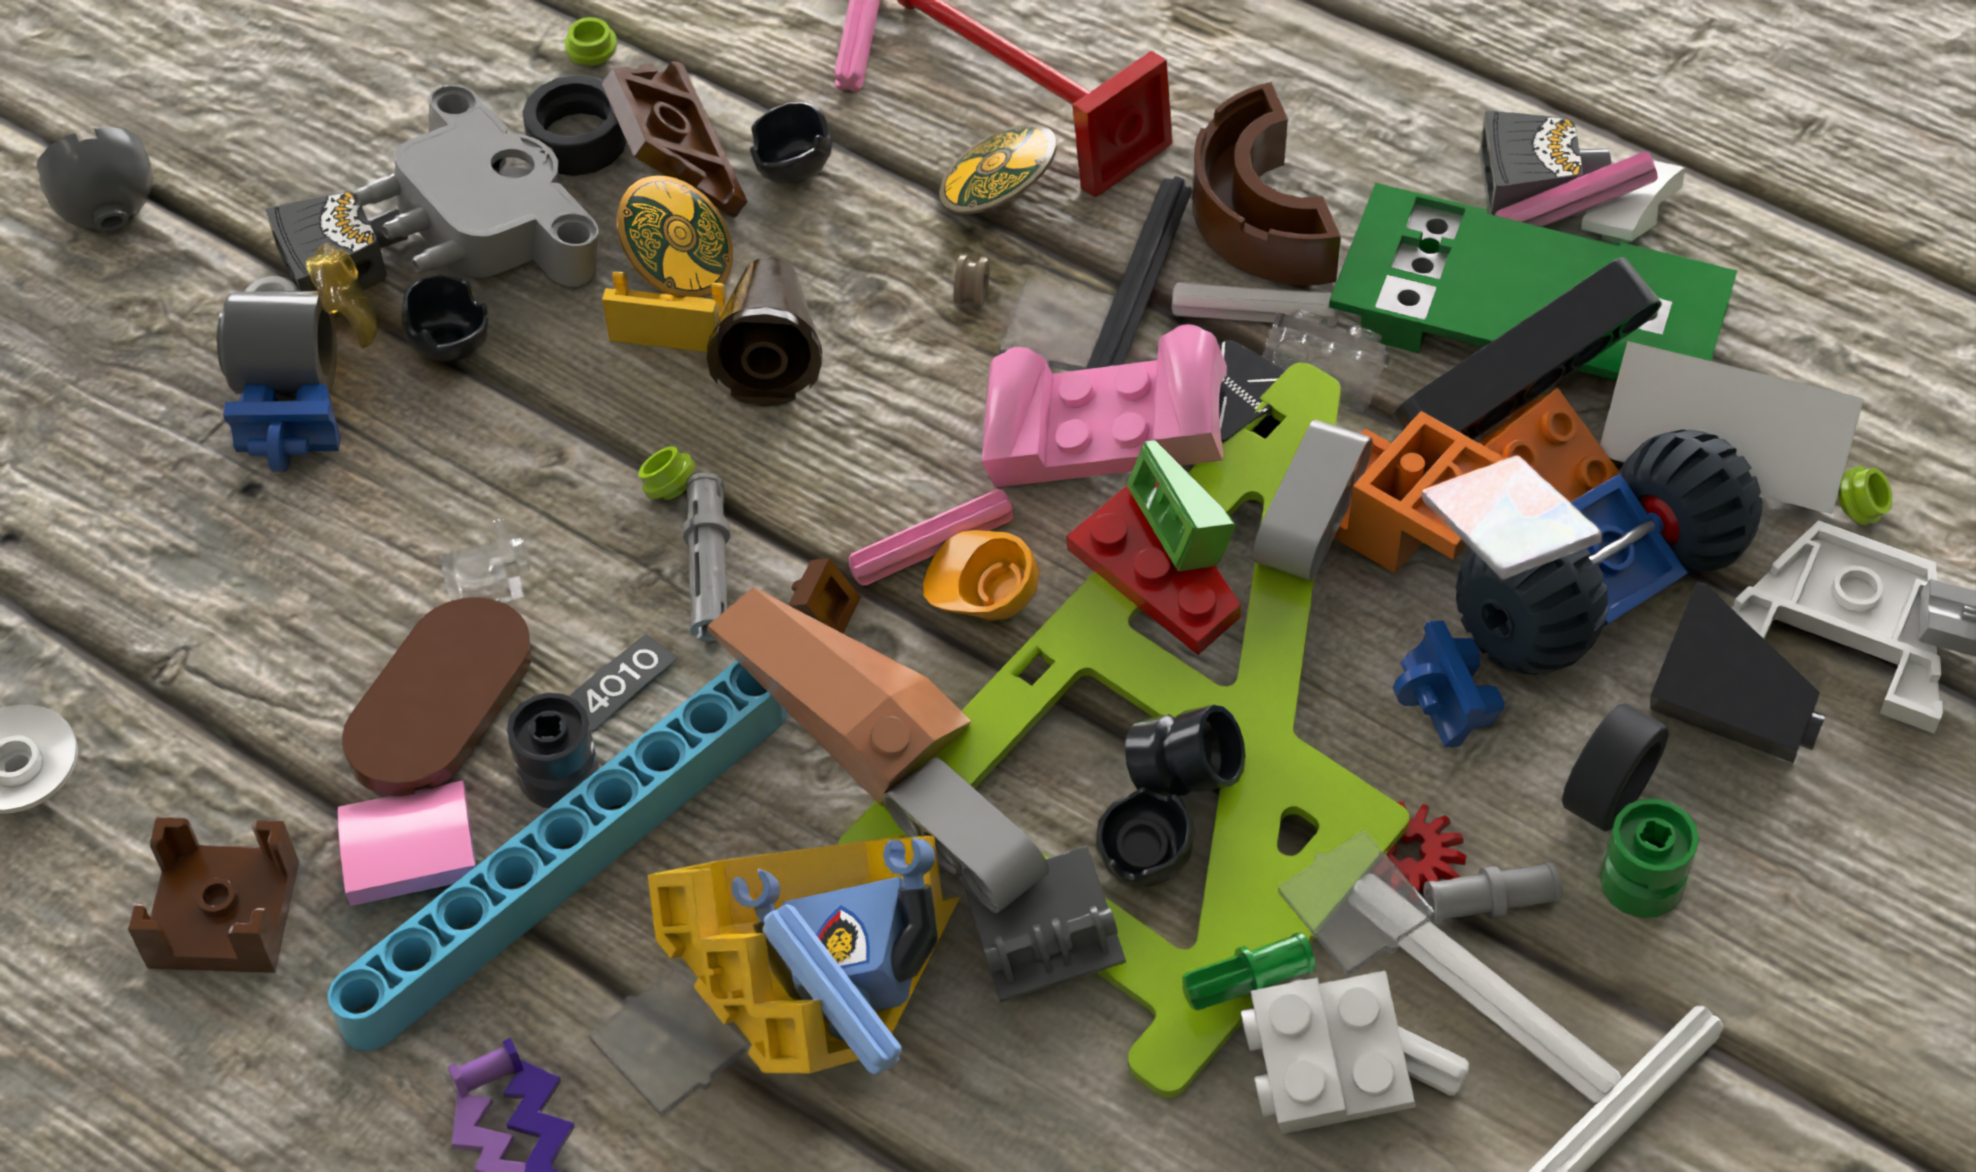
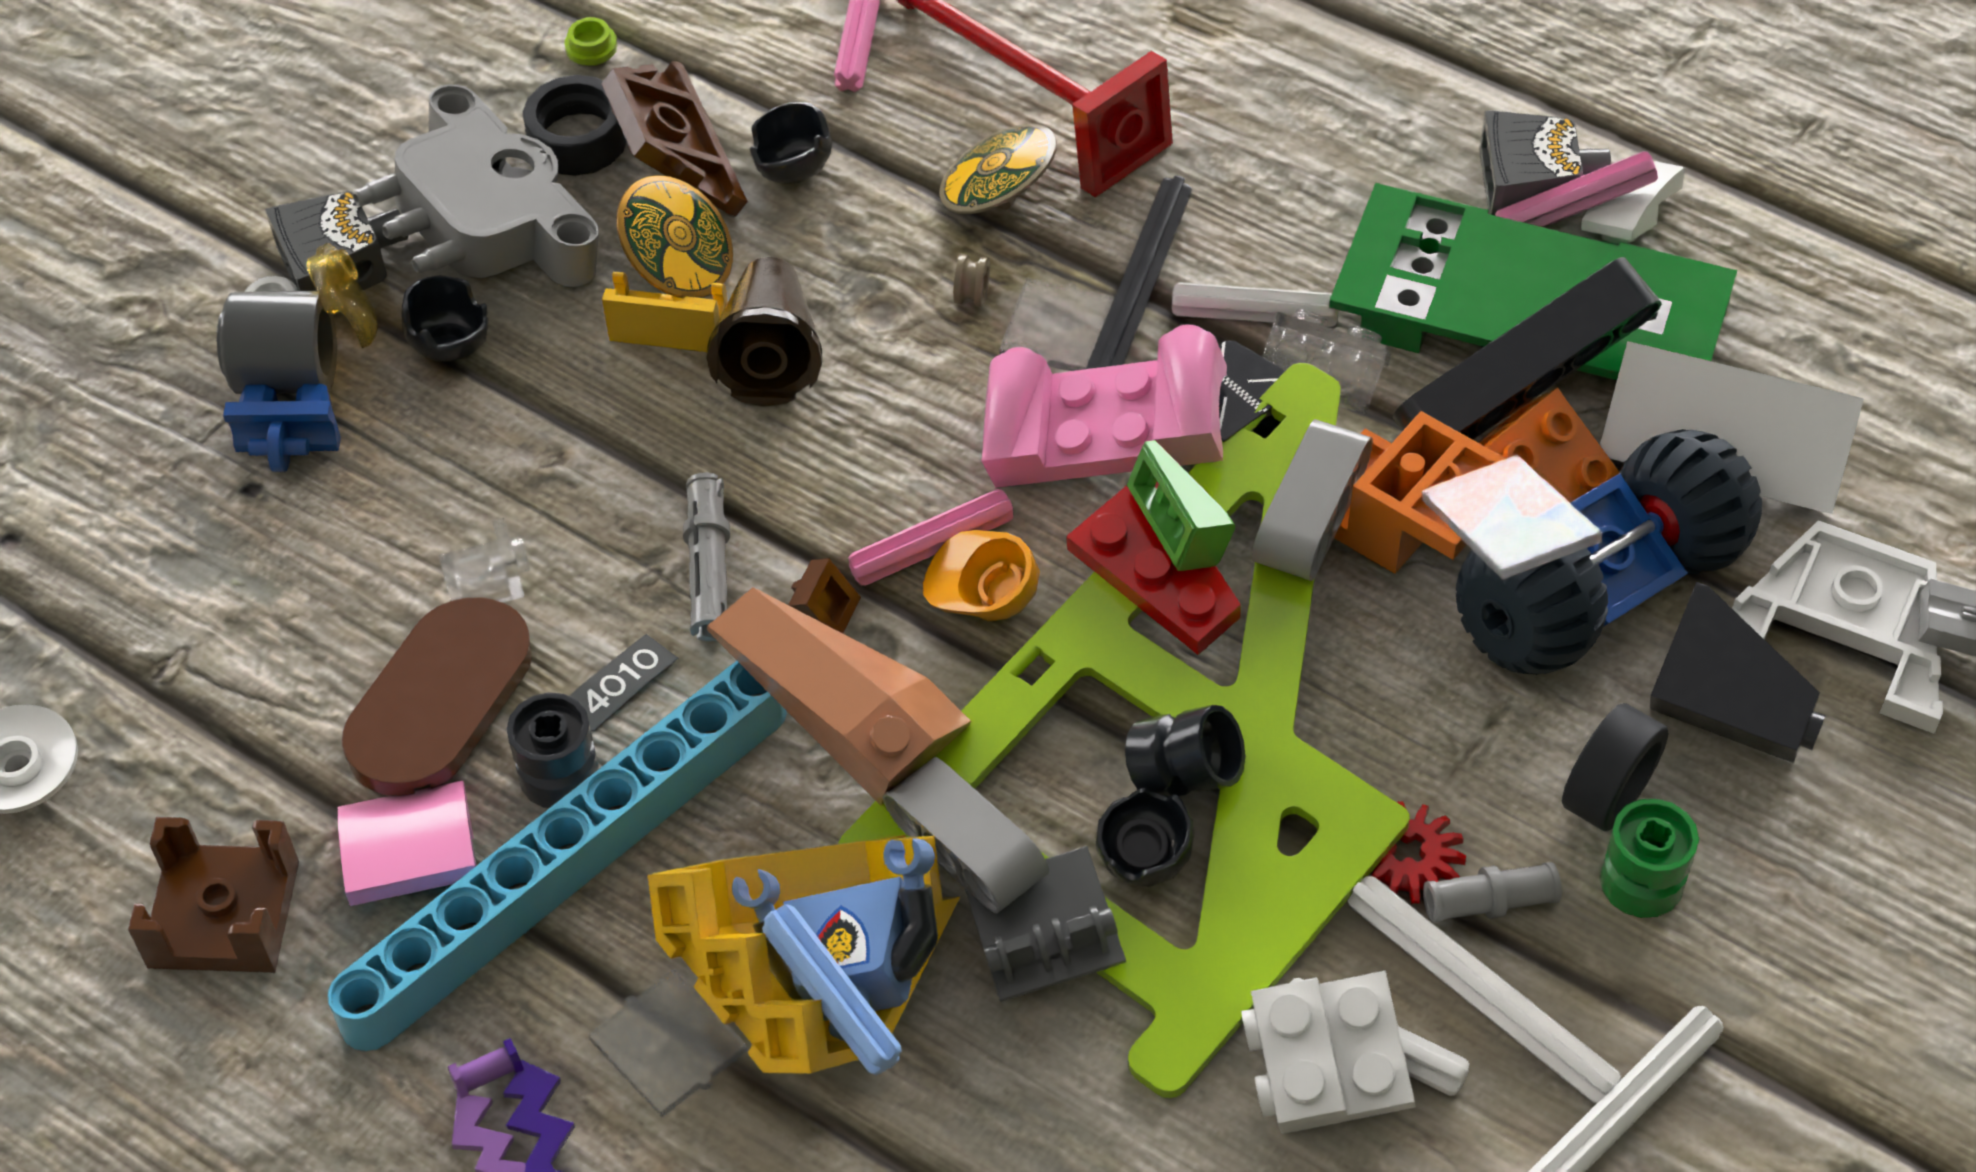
(96, 178): dark grey cylinder -> none
(666, 473): lime plate -> none
(1247, 220): reddish brown brick -> none
(1248, 971): green axle -> none
(1356, 902): clear piece -> none
(1441, 682): blue hips -> none
(1865, 494): lime plate -> none

